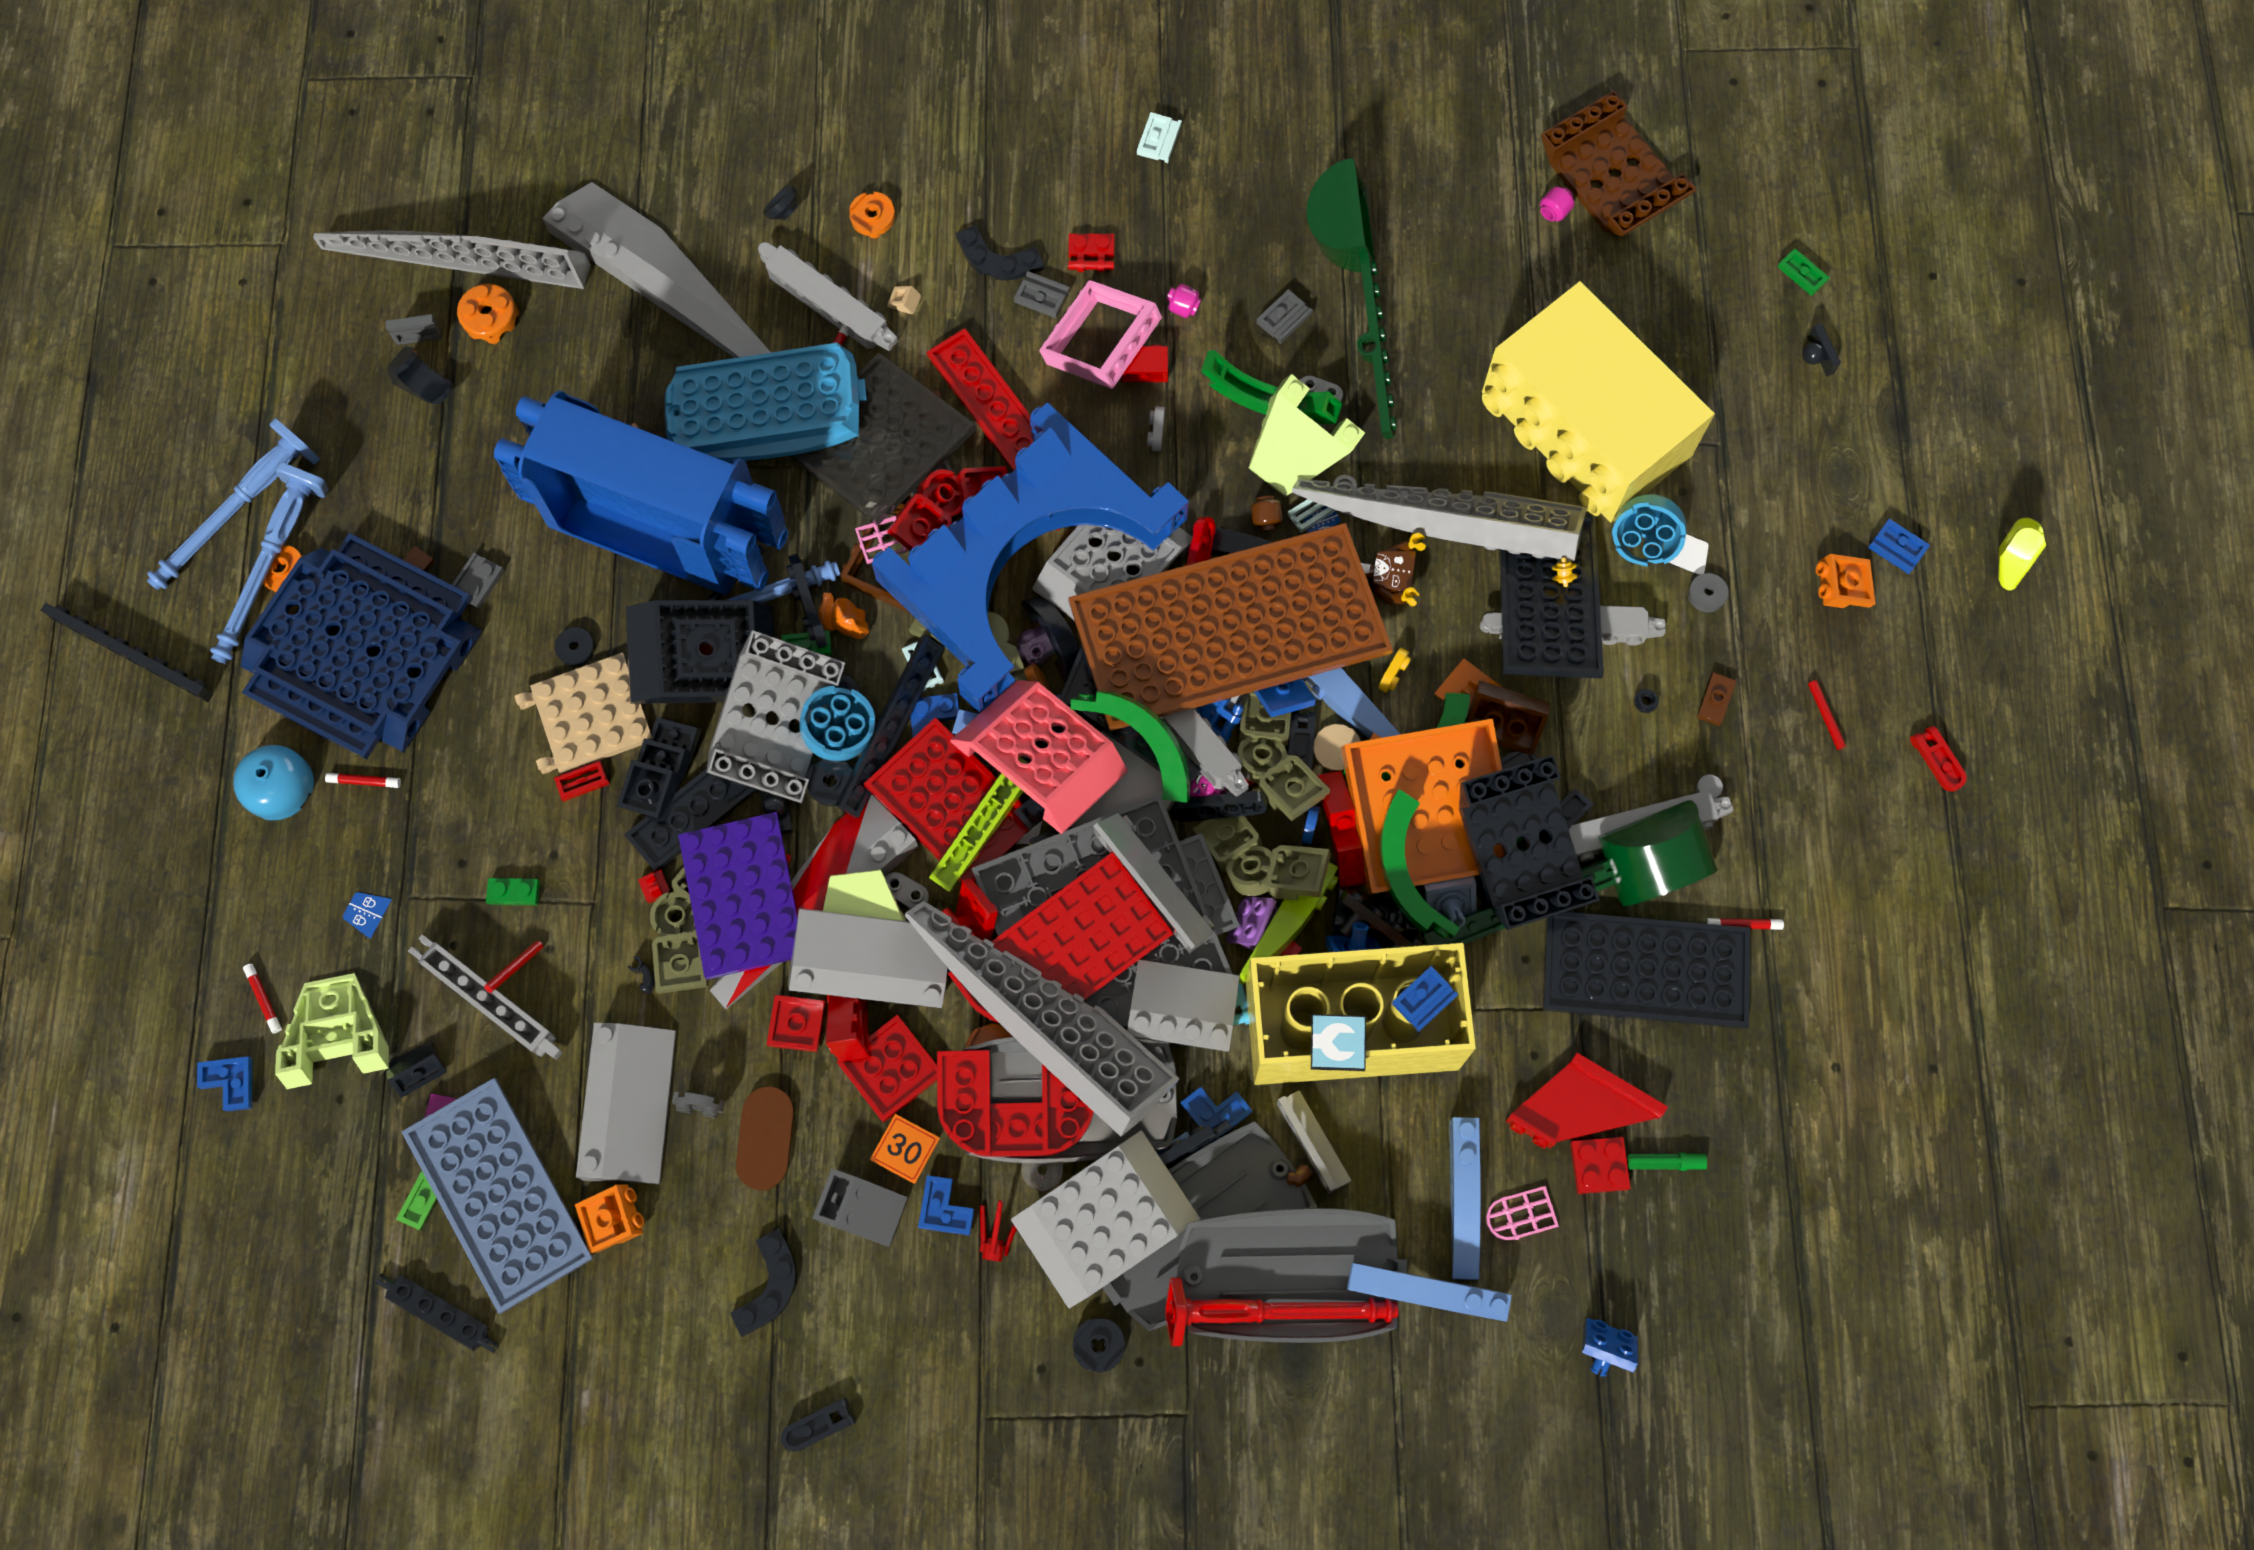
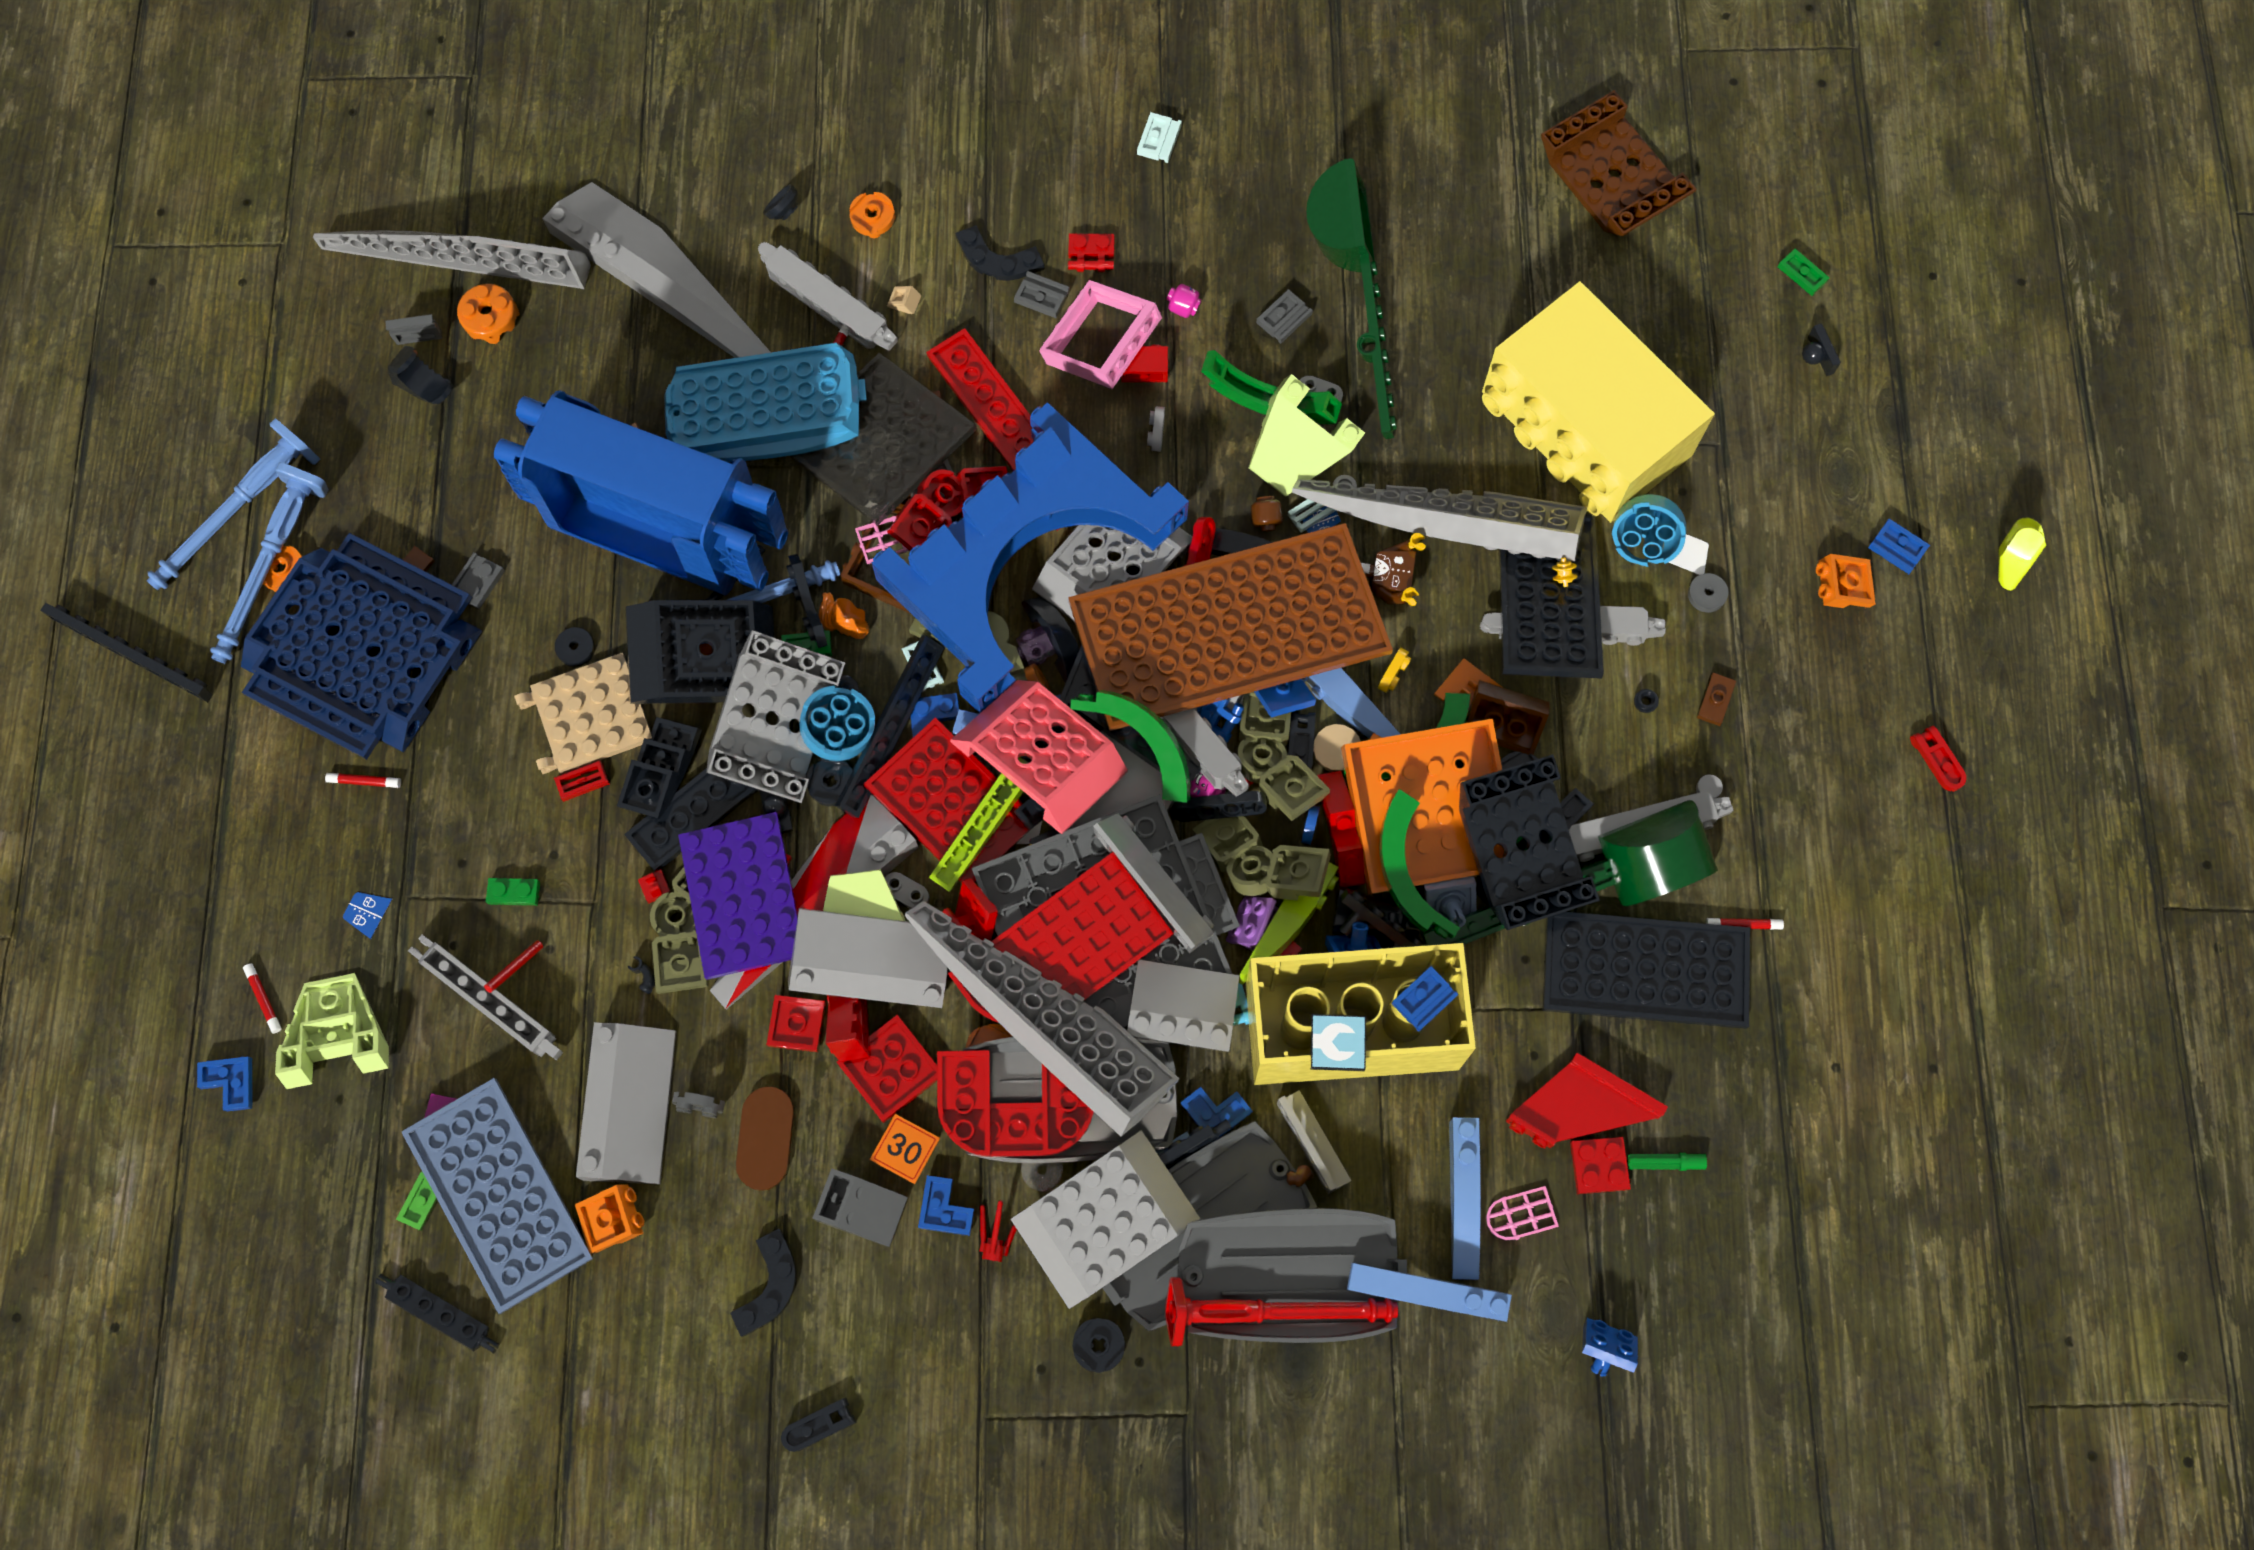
(273, 782): dark azure cylinder -> none
(415, 1069): black panel -> none
(1556, 204): dark pink head -> none
(1827, 715): red bar -> none

